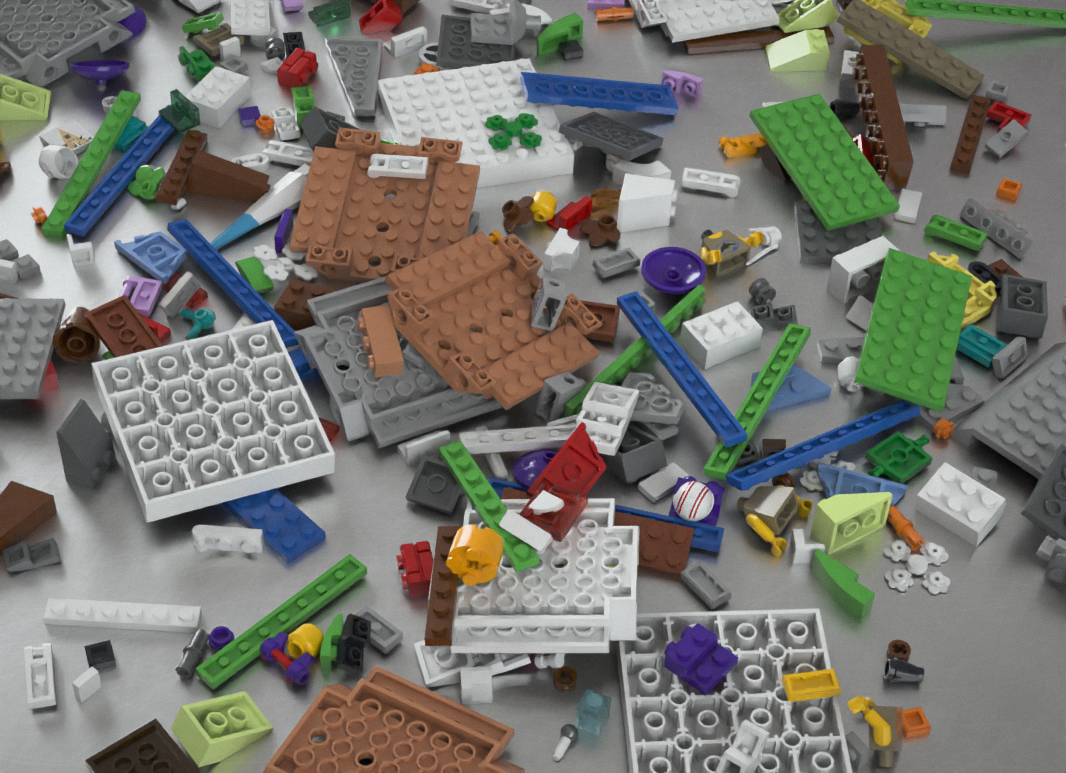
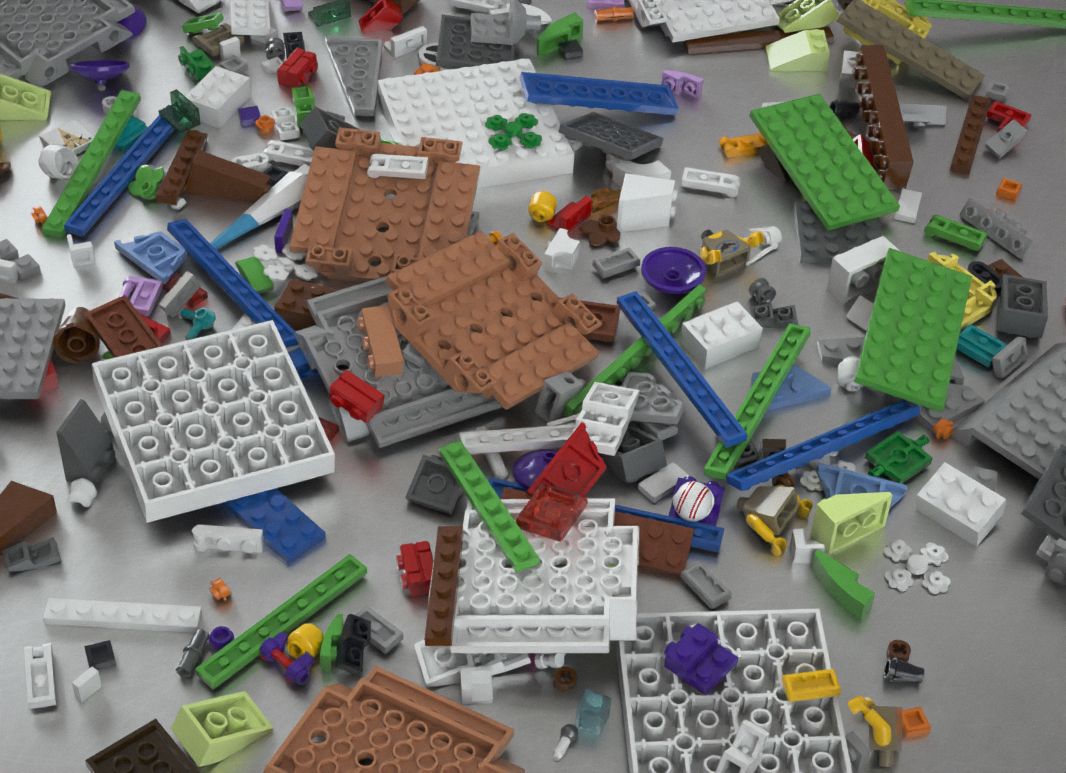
(82, 491): none -> white arm
(219, 589): none -> orange plate
(276, 175): none -> black tile
(356, 396): none -> red brick
(427, 445): white panel -> none
(475, 554): light orange brick -> none
(517, 213): reddish brown plate -> none
(525, 530): white slope -> none
(545, 503): white tile -> none
(549, 295): light grey torso -> none
(905, 528): orange pin -> none

